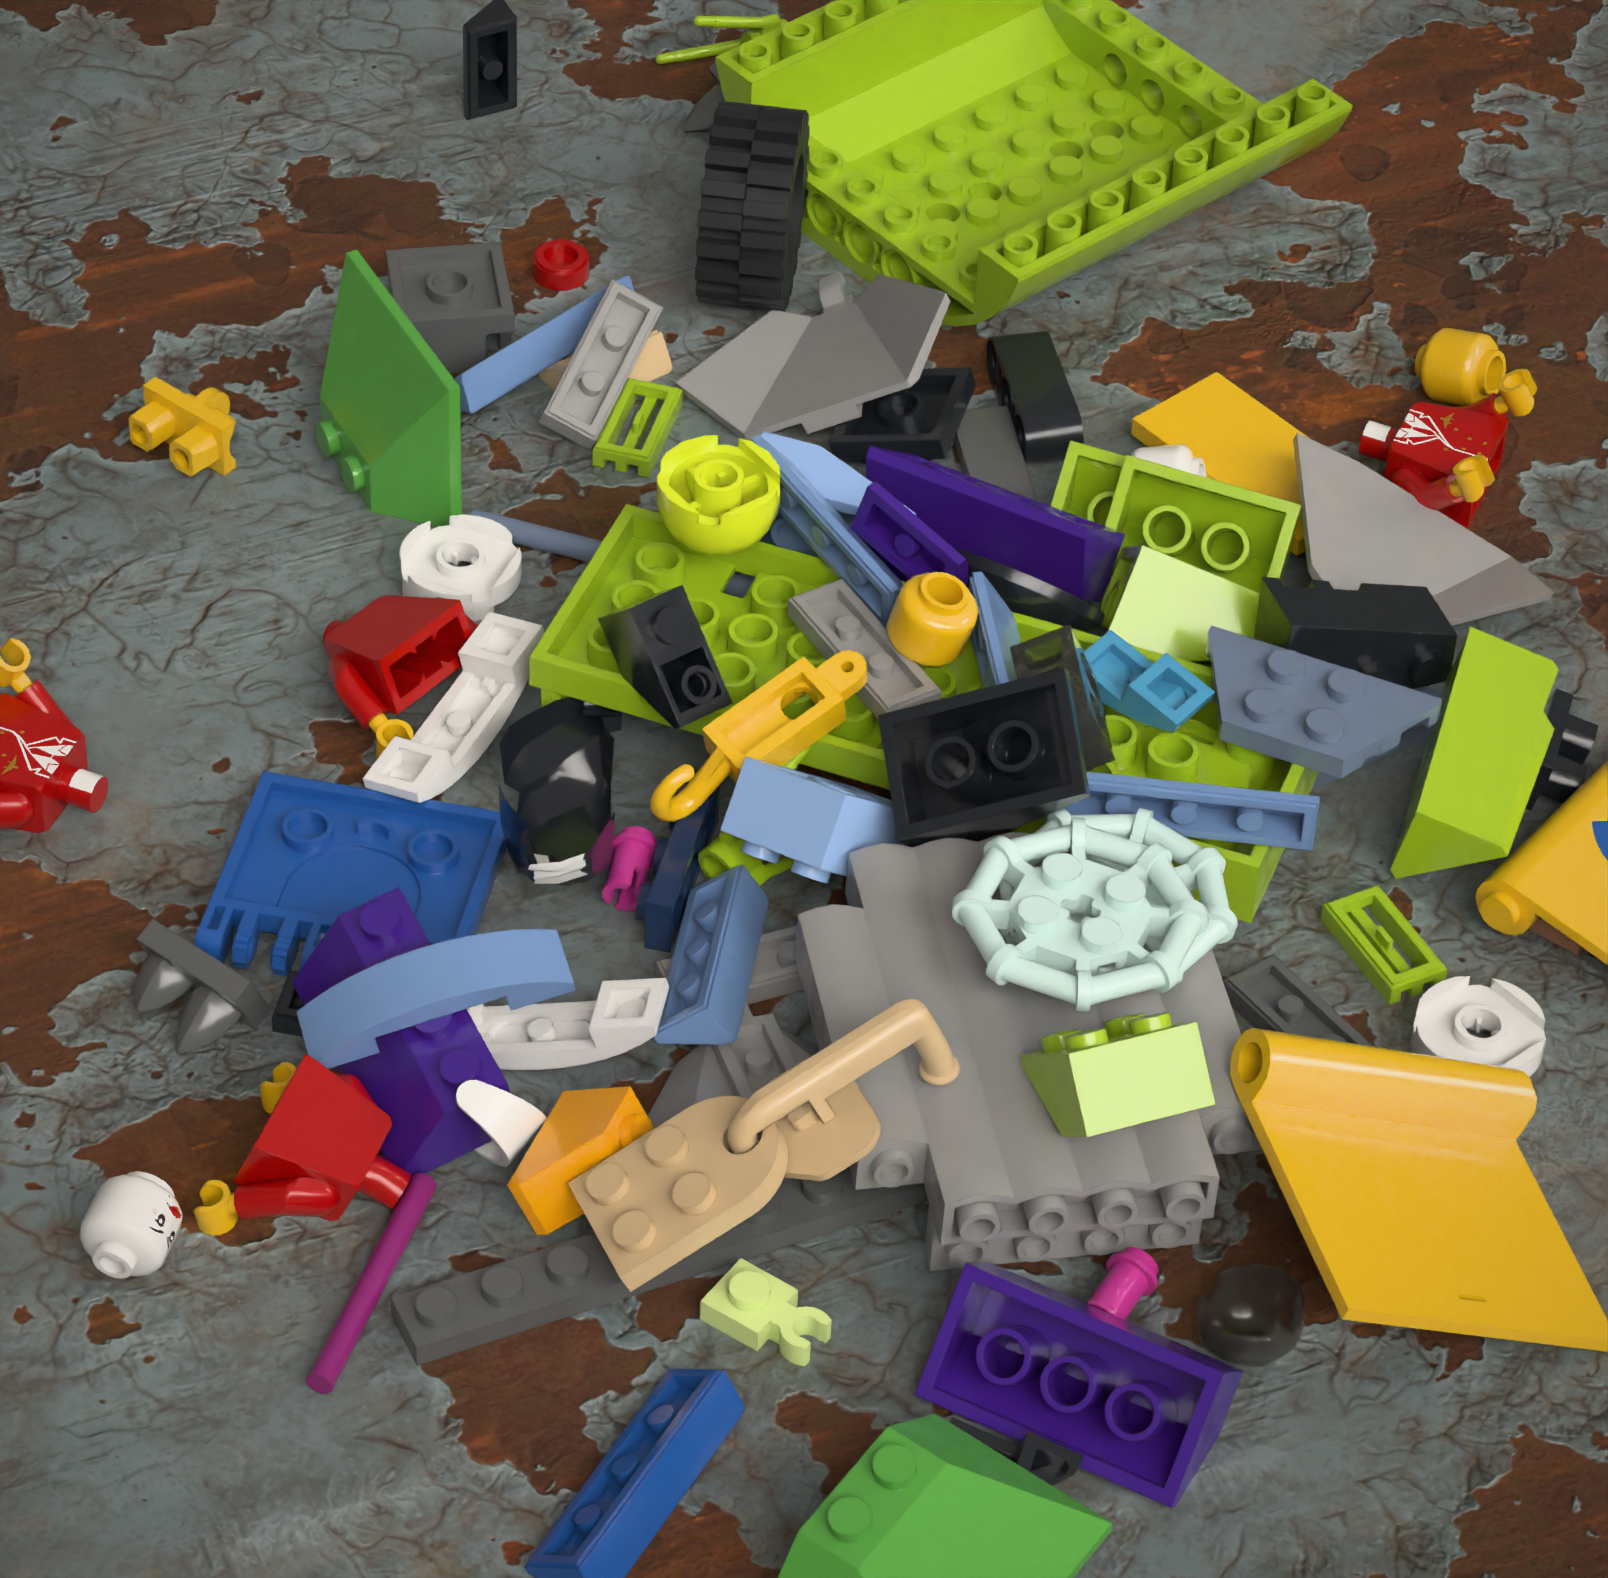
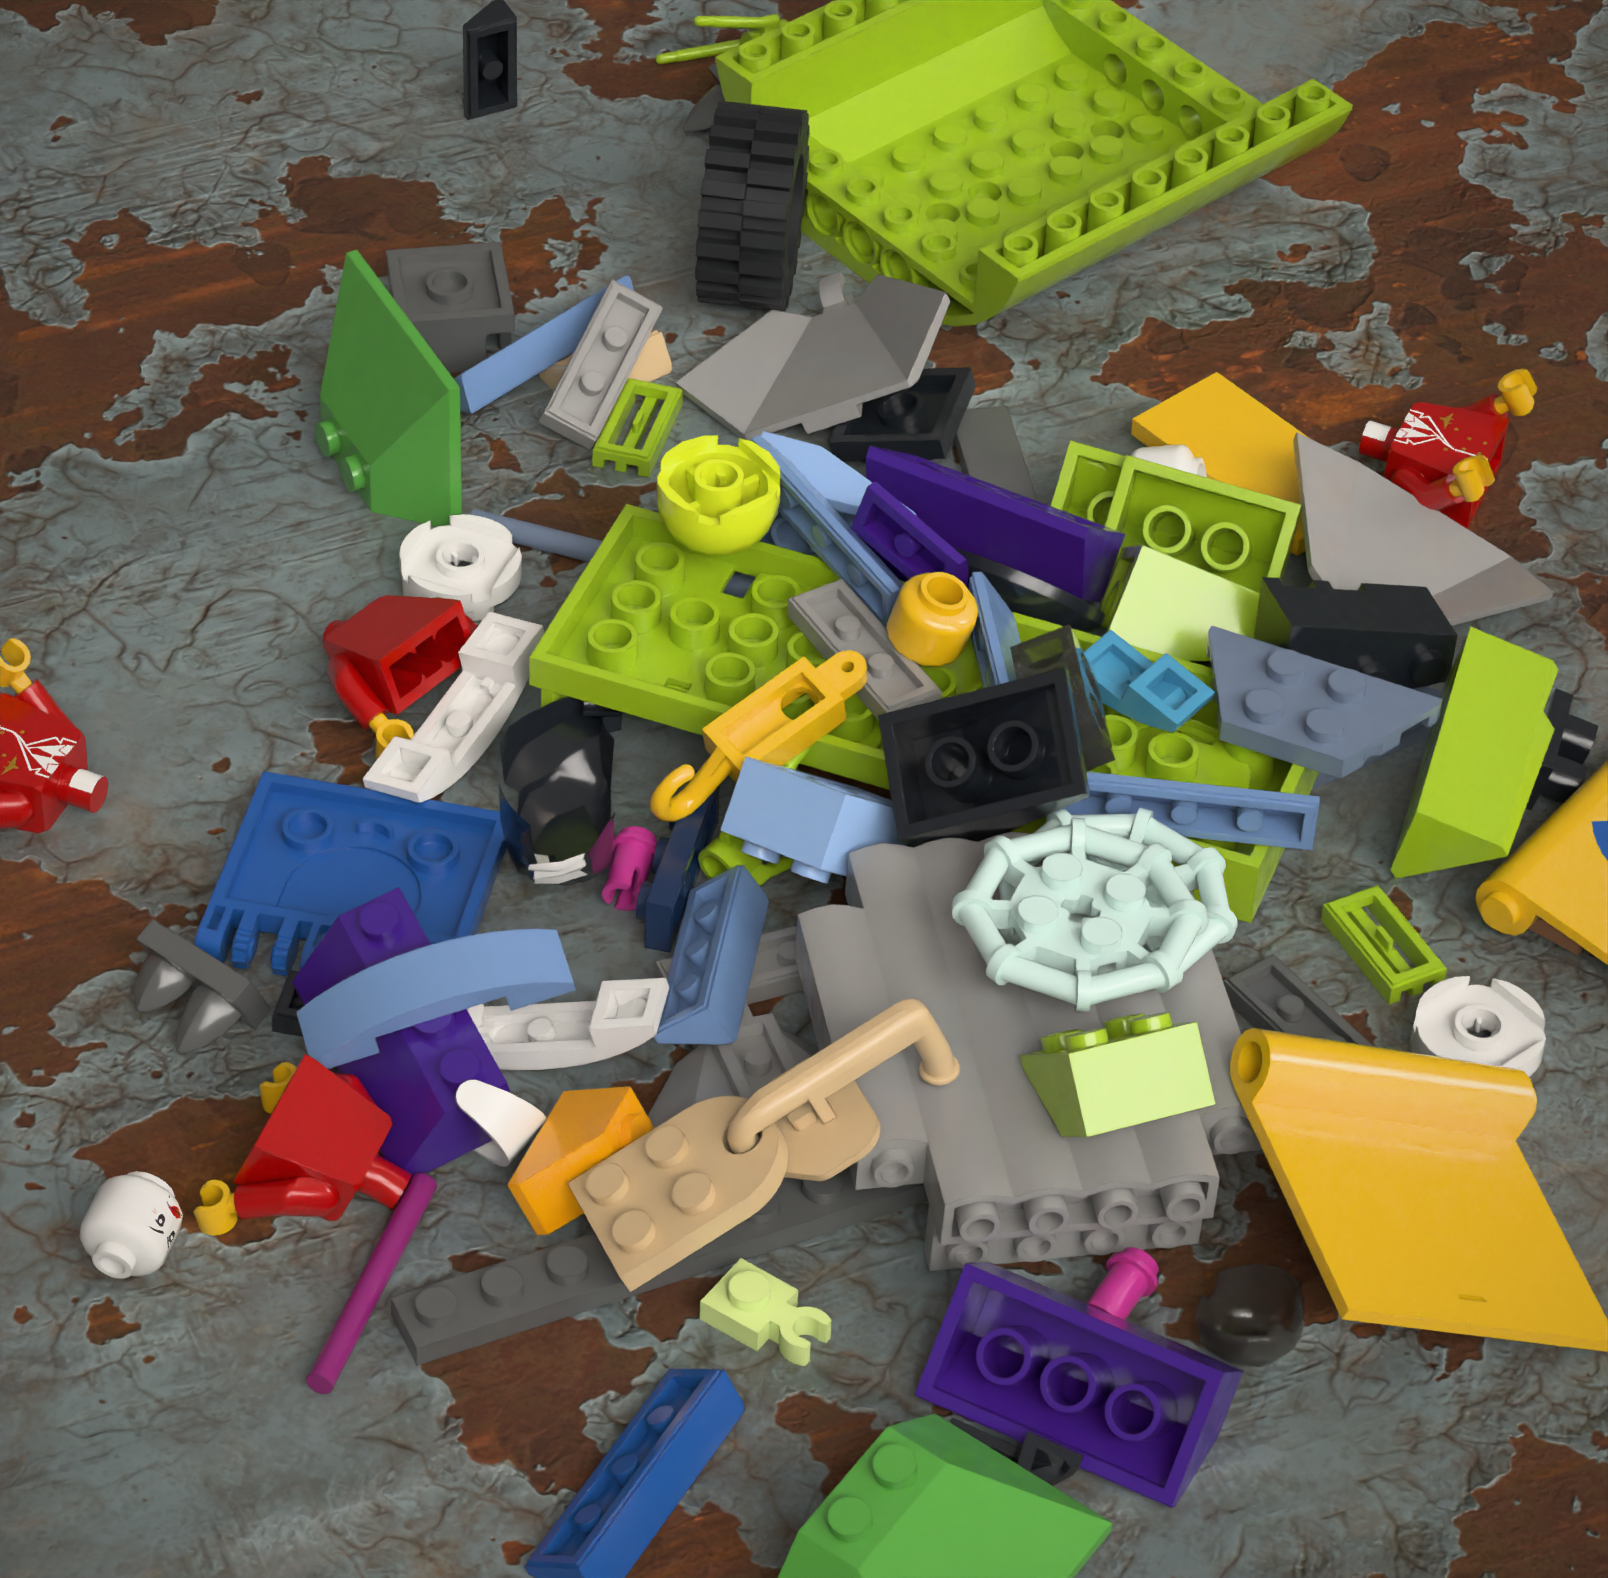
(191, 425): yellow hips -> none
(561, 265): red tile -> none
(666, 656): black slope -> none
(1037, 394): black beam -> none
(1459, 366): yellow head -> none

